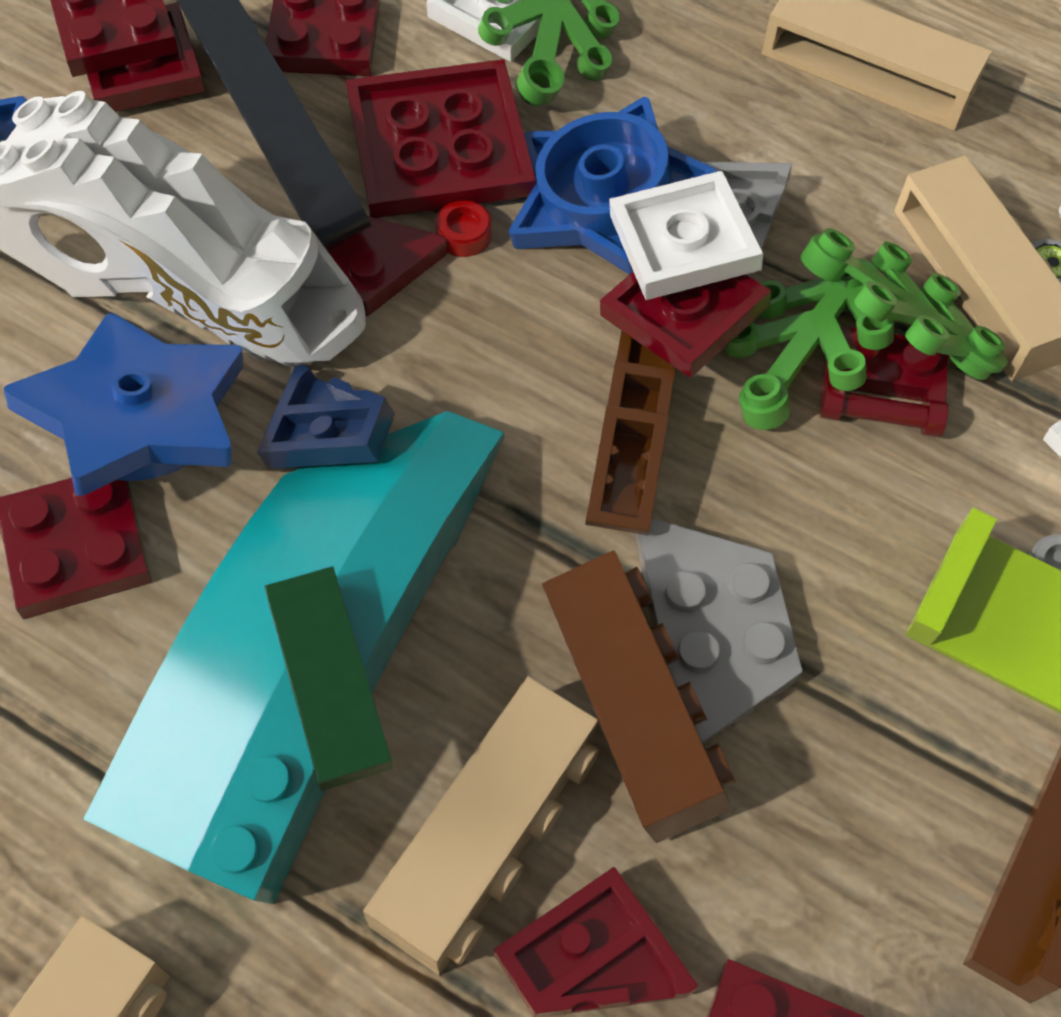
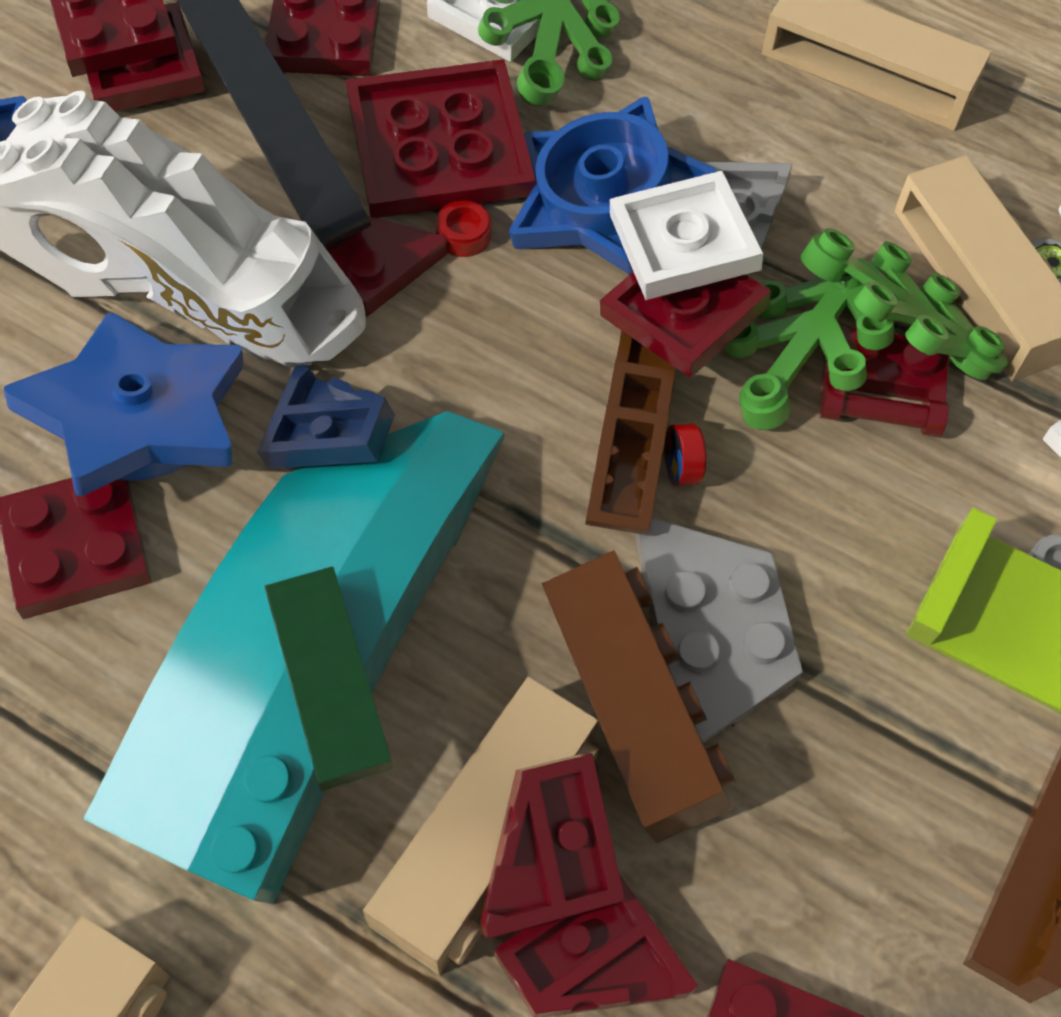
(552, 849): none -> dark red wing
(685, 454): none -> red tile

